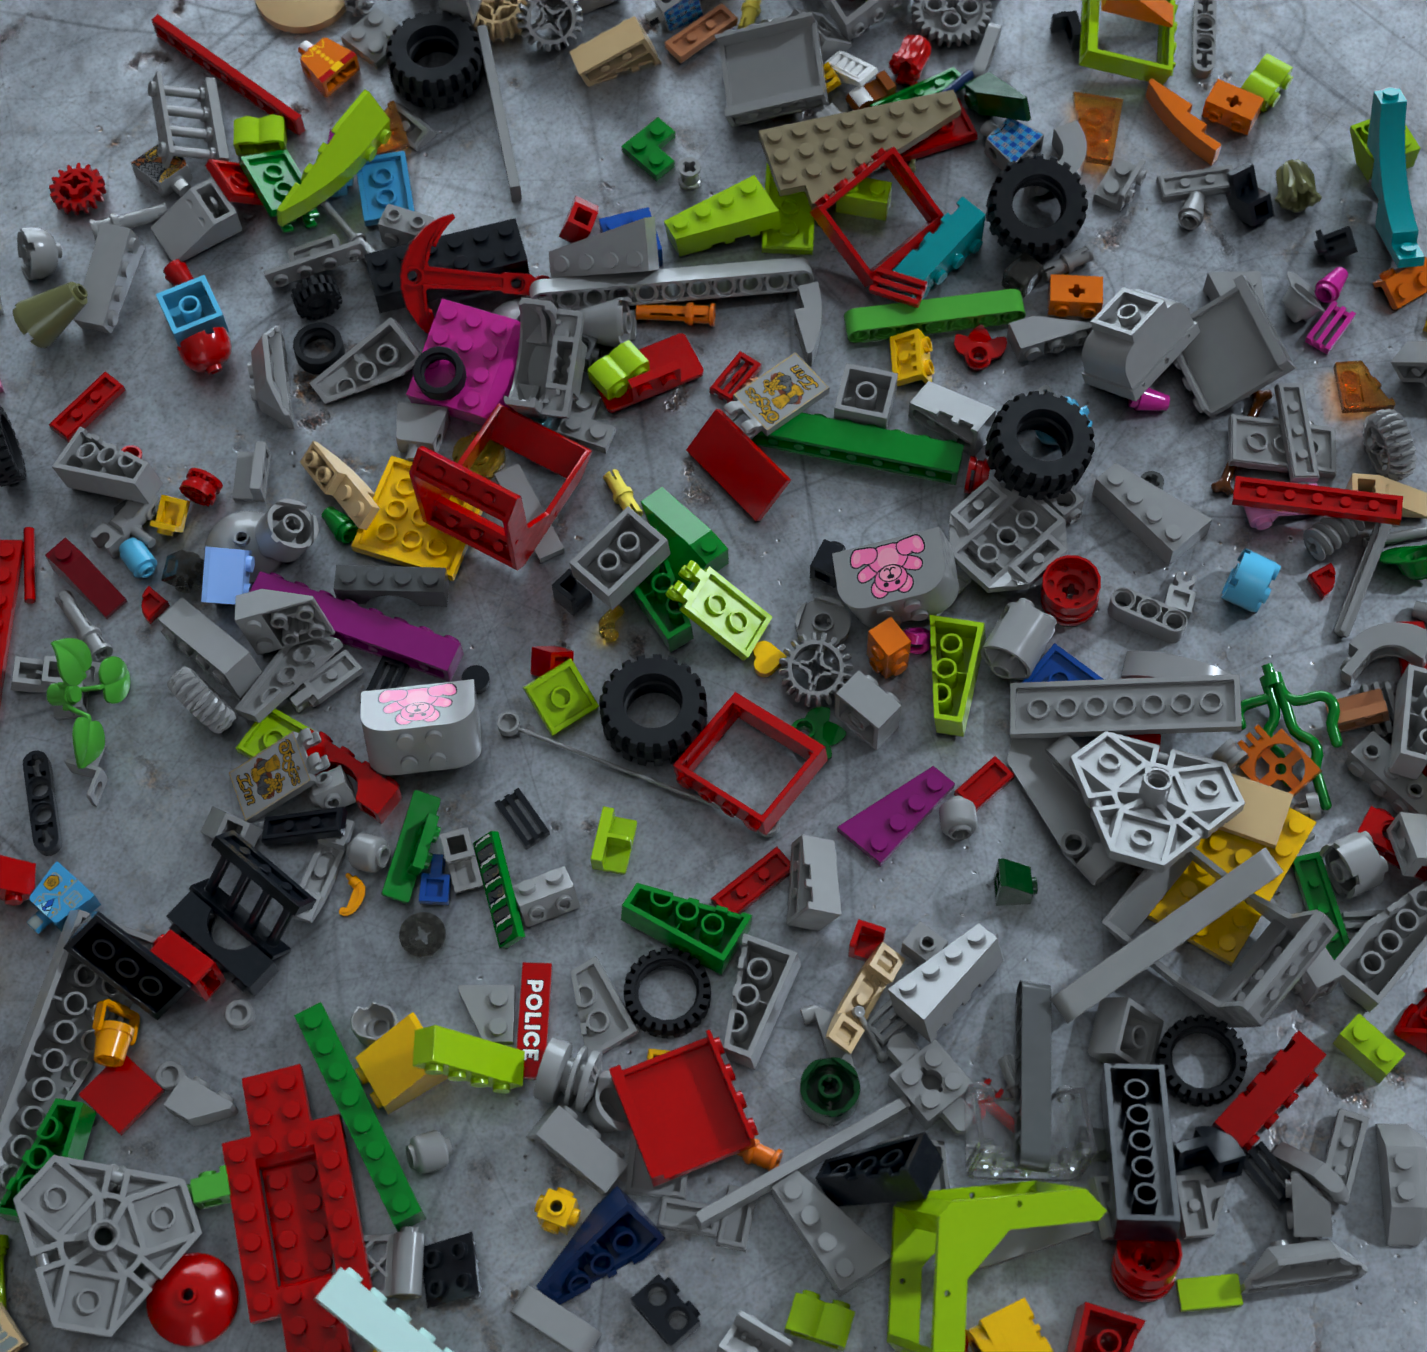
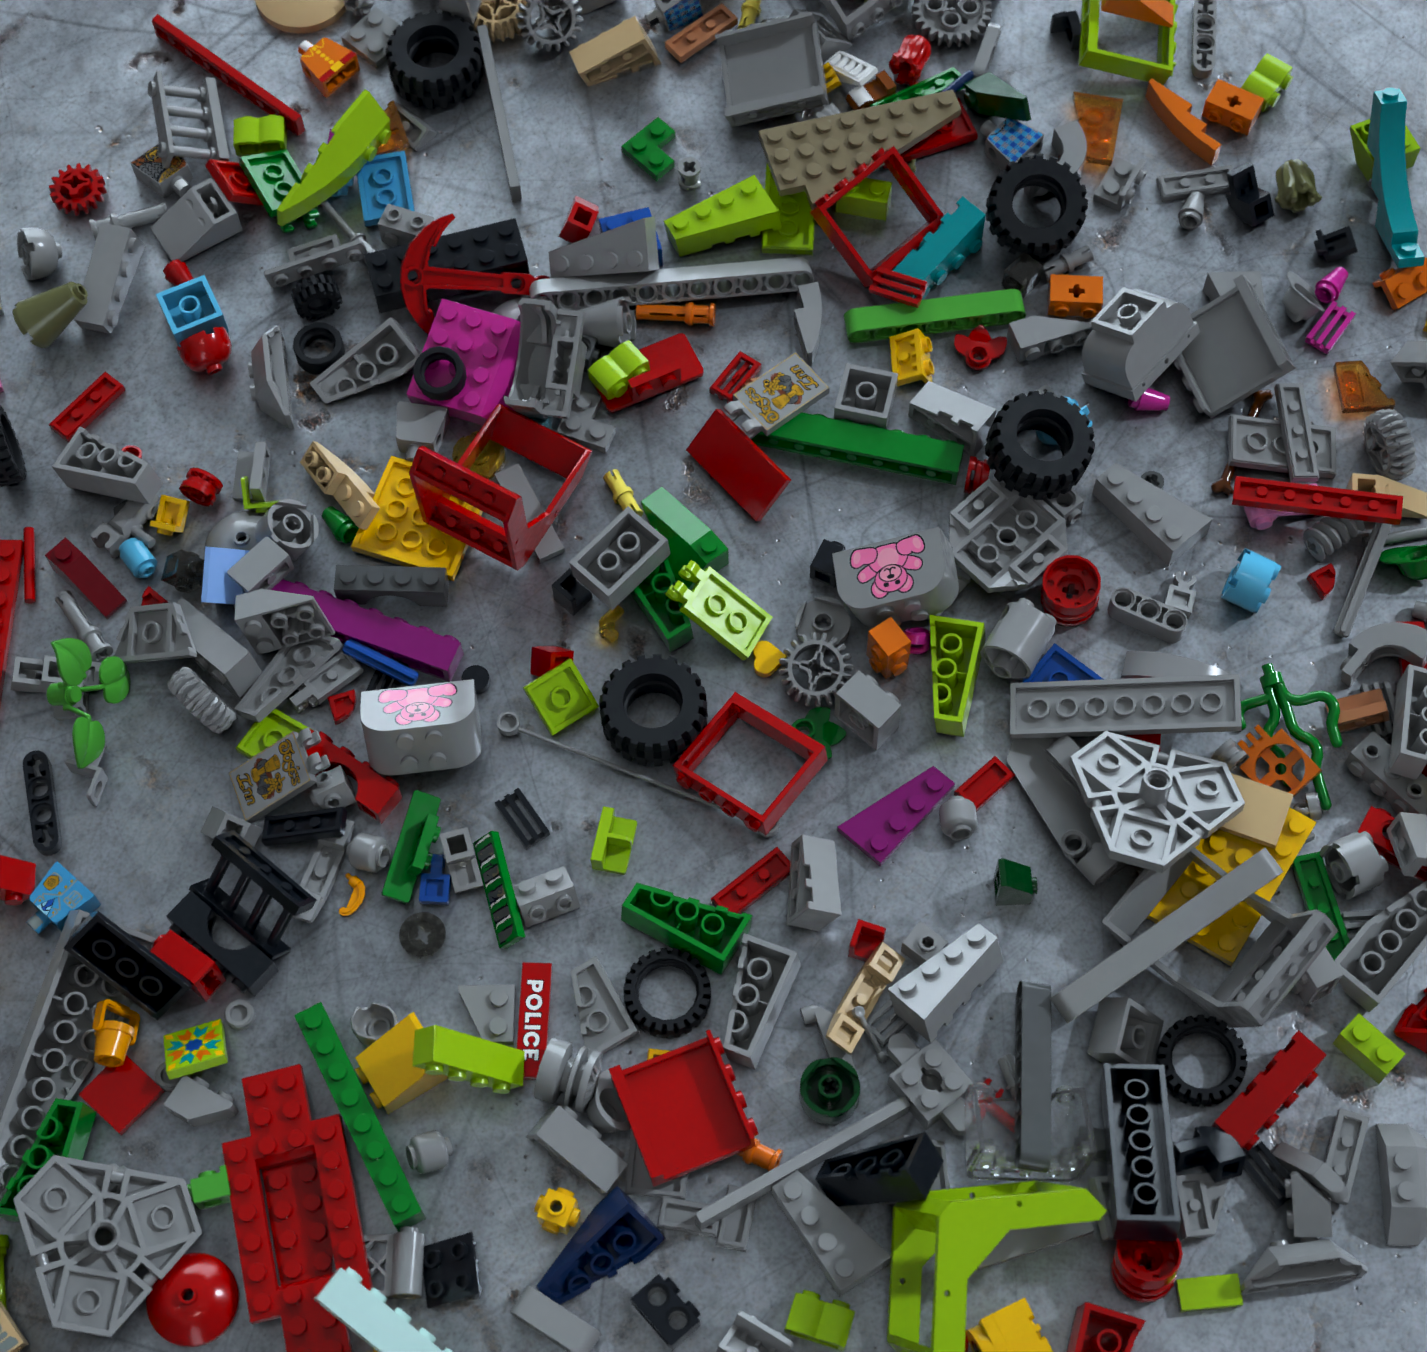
(155, 634): none -> light grey wing
(195, 1049): none -> lime tile
(260, 507): none -> lime bracket
(261, 567): none -> light grey panel
(342, 705): none -> red tile
(380, 662): none -> blue axle

